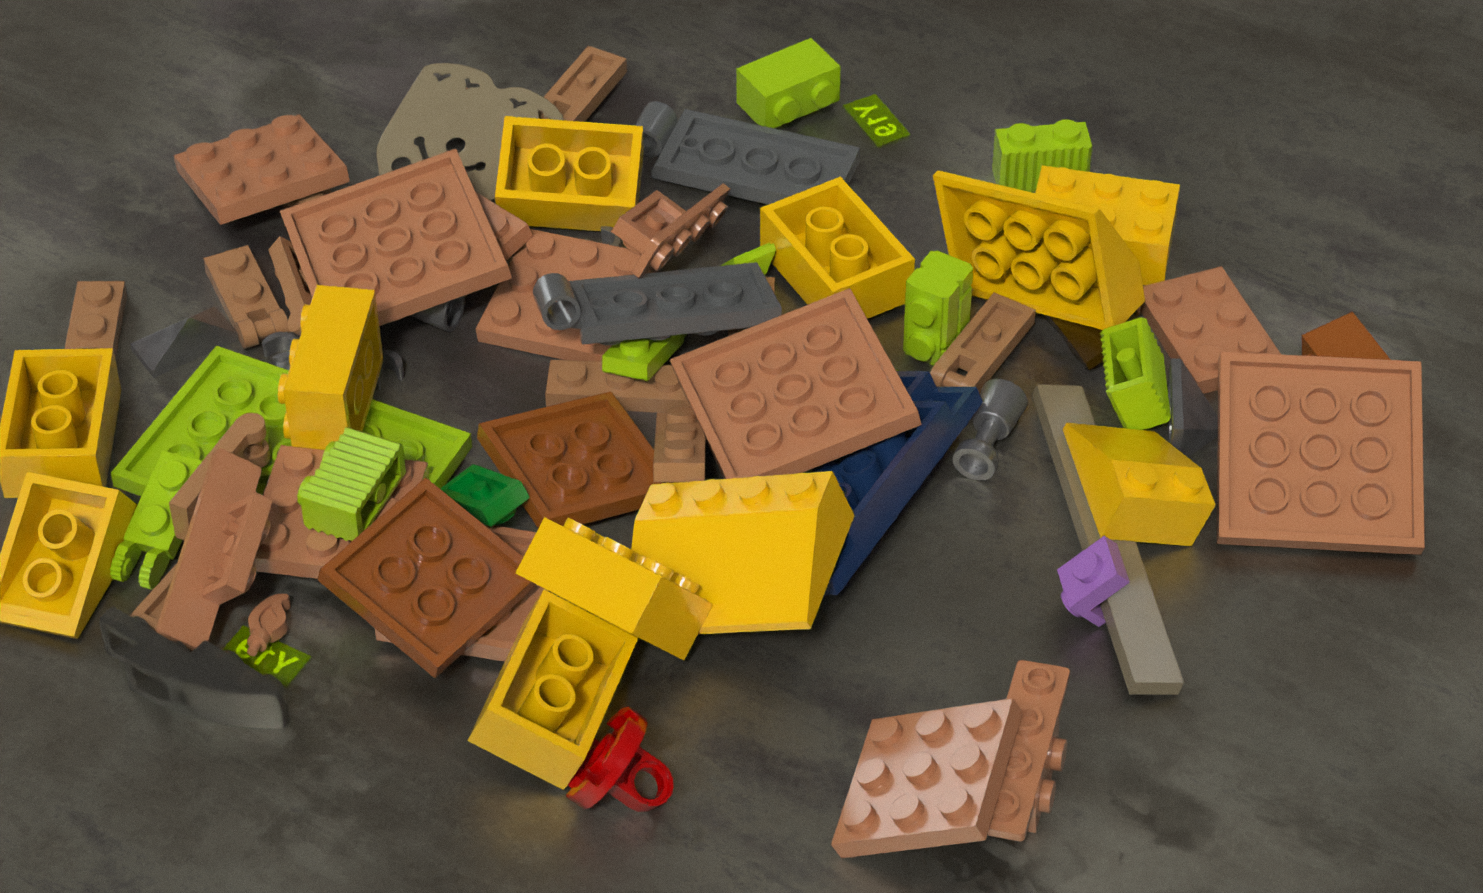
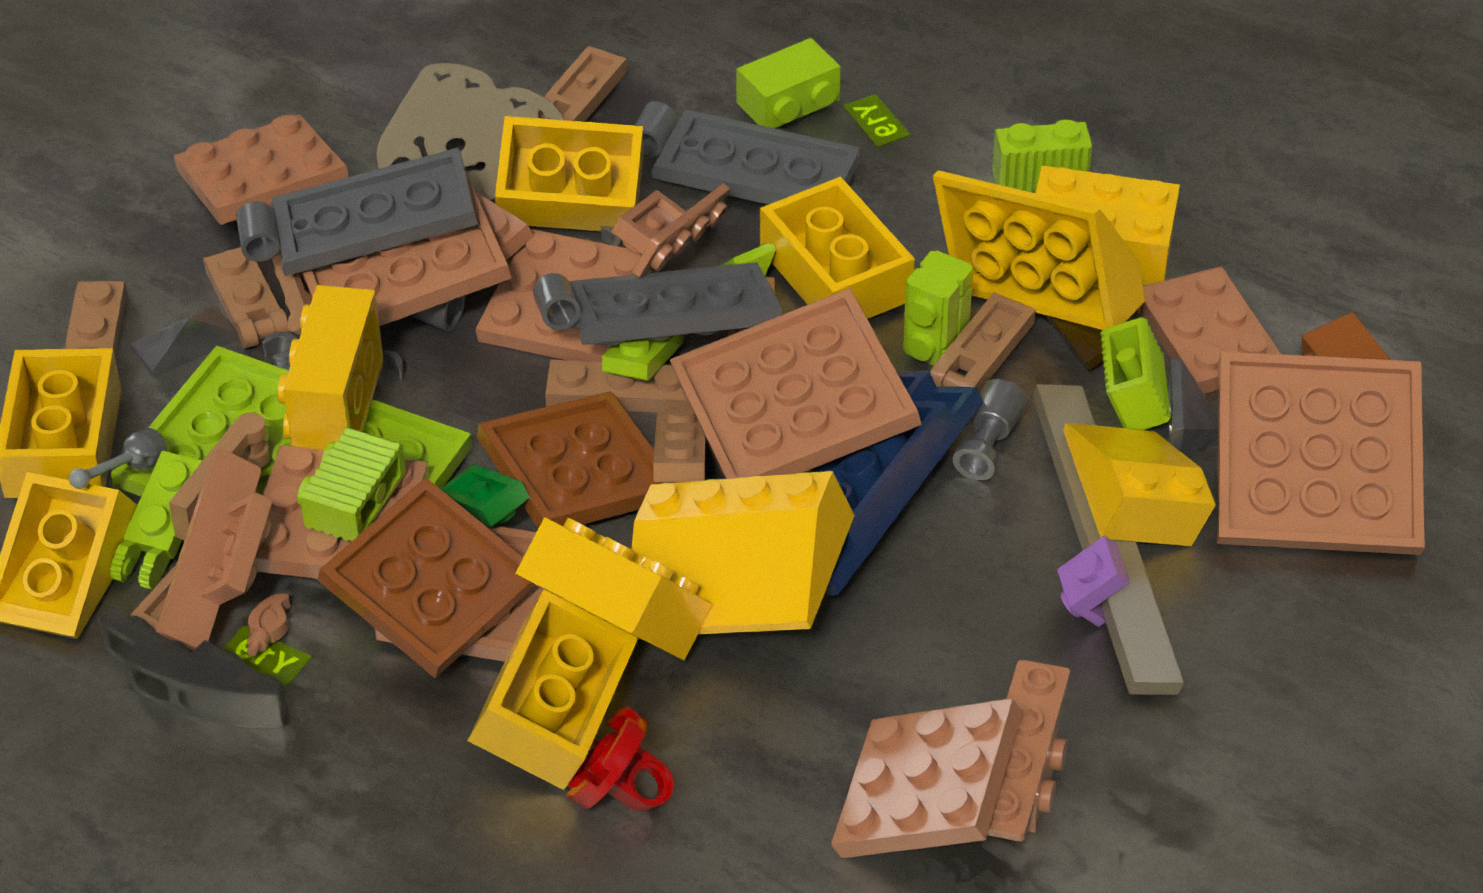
(137, 446): none -> hinge
(359, 214): none -> dark grey hinge

